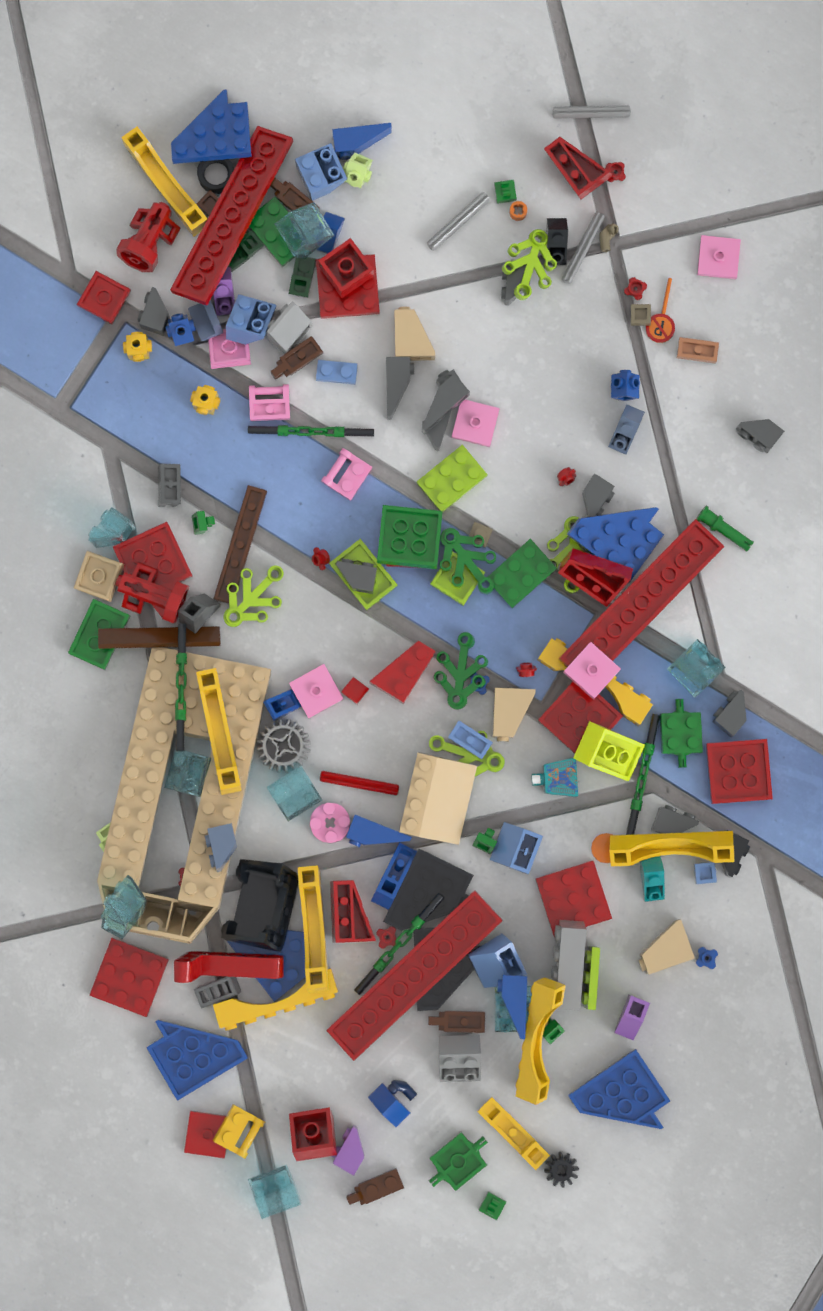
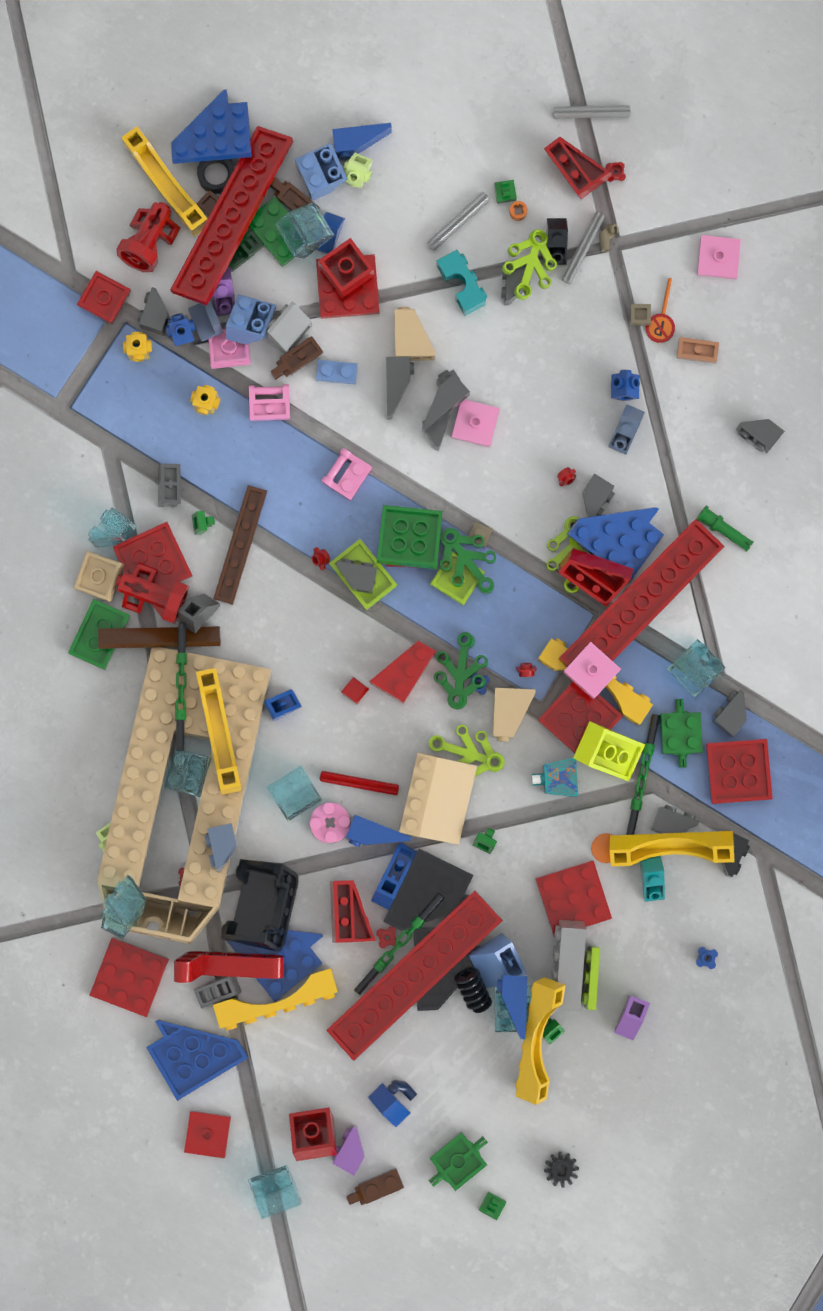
(233, 1127): yellow plate -> none
(251, 599): lime plant -> none
(275, 761): light grey gear -> none
(283, 430): piece -> none
(302, 276): dark green slope -> none
(314, 930): yellow arch -> none
(316, 691): bright pink plate -> none
(452, 478): lime plate -> none
(455, 267): none -> teal arch
(459, 1021): reddish brown hinge -> none
(459, 1058): light grey slope -> none
(470, 740): medium blue plate -> none
(473, 990): none -> black piece
(513, 1133): yellow slope -> none
(516, 848): medium blue slope -> none
(521, 573): green plate -> none
(623, 1093): blue wing -> none
(641, 286): red plate -> none
(667, 950): tan slope -> none
(705, 873): medium blue plate -> none

